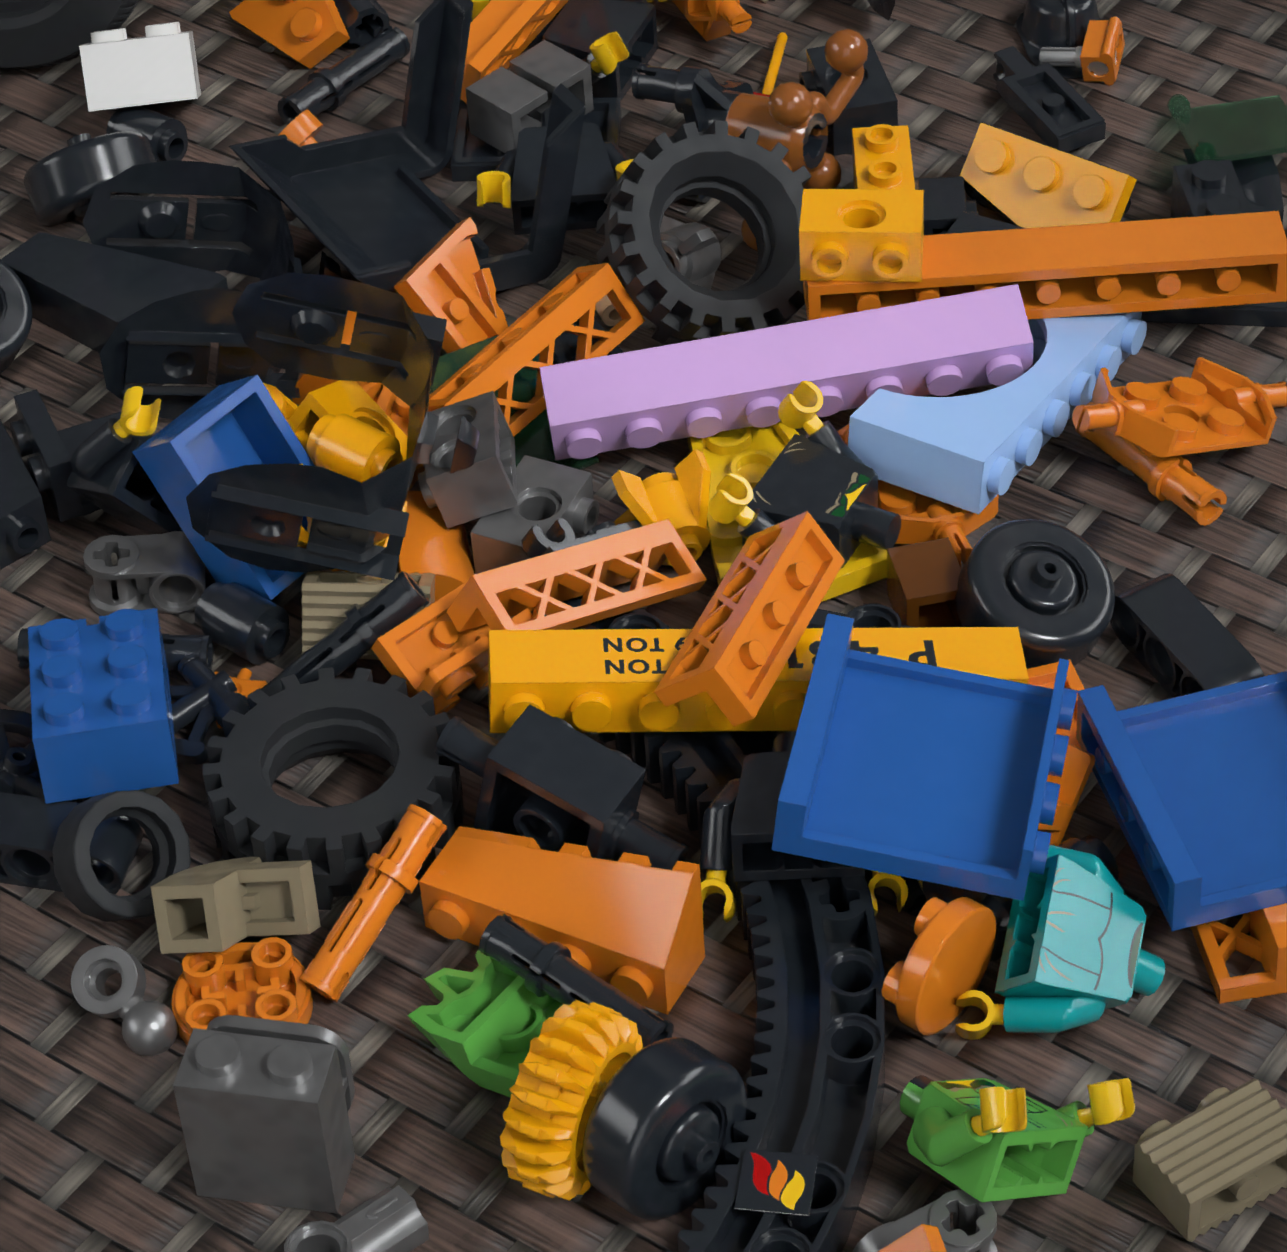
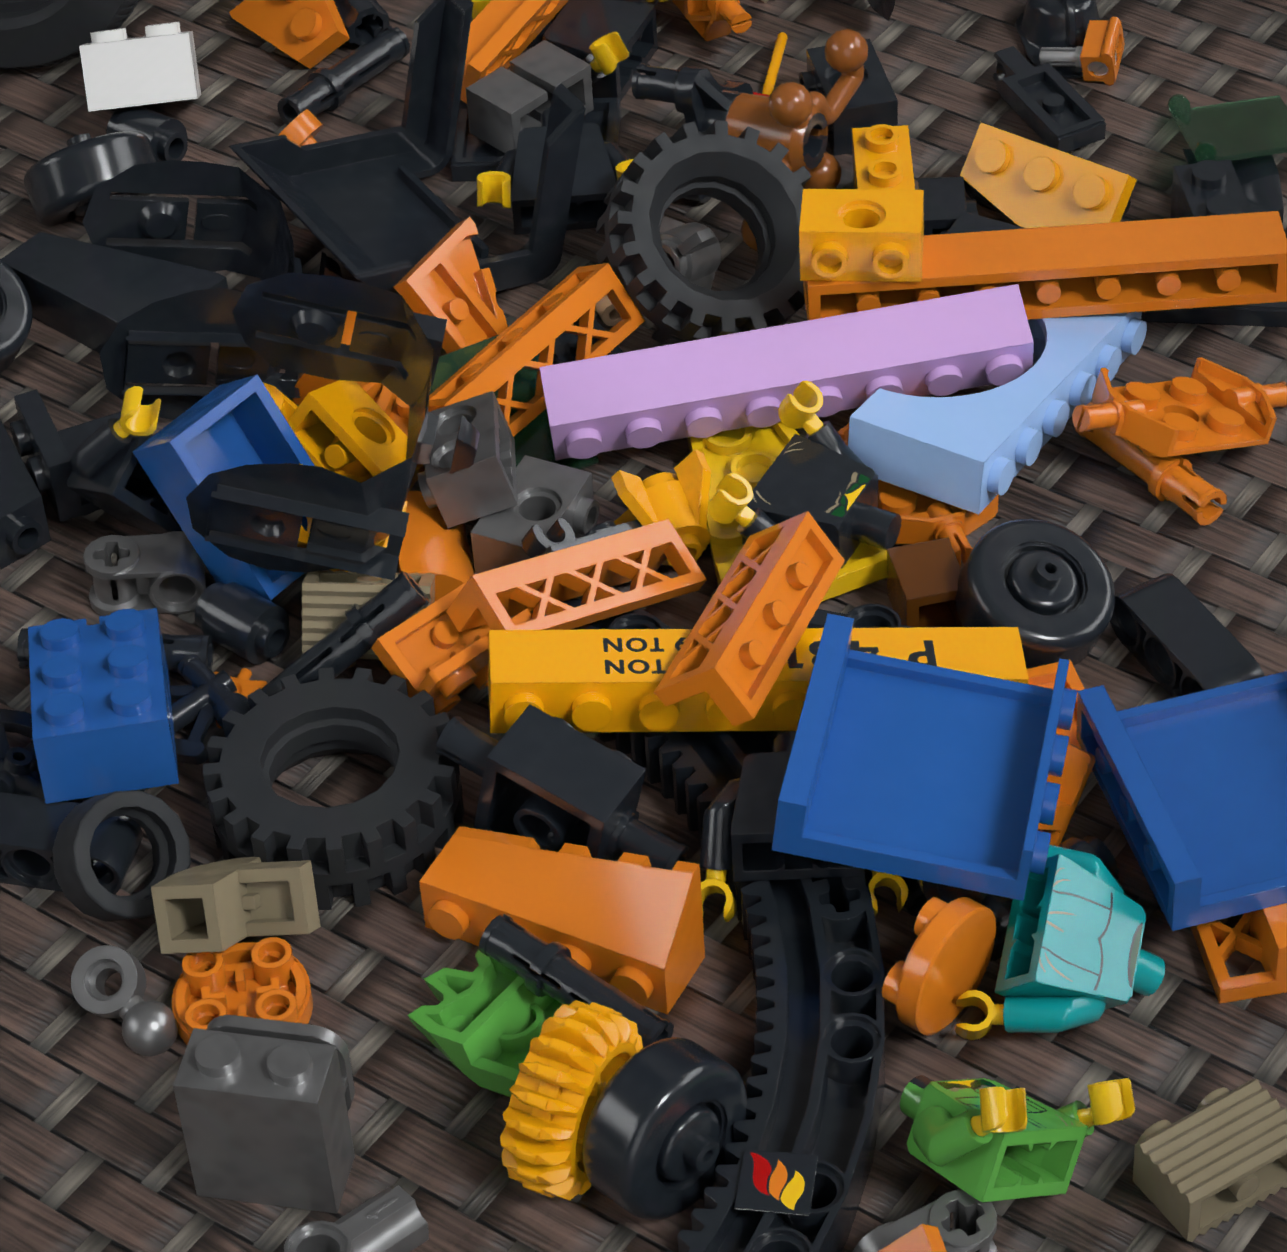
(352, 447): light orange brick -> none
(362, 920): orange pin -> none

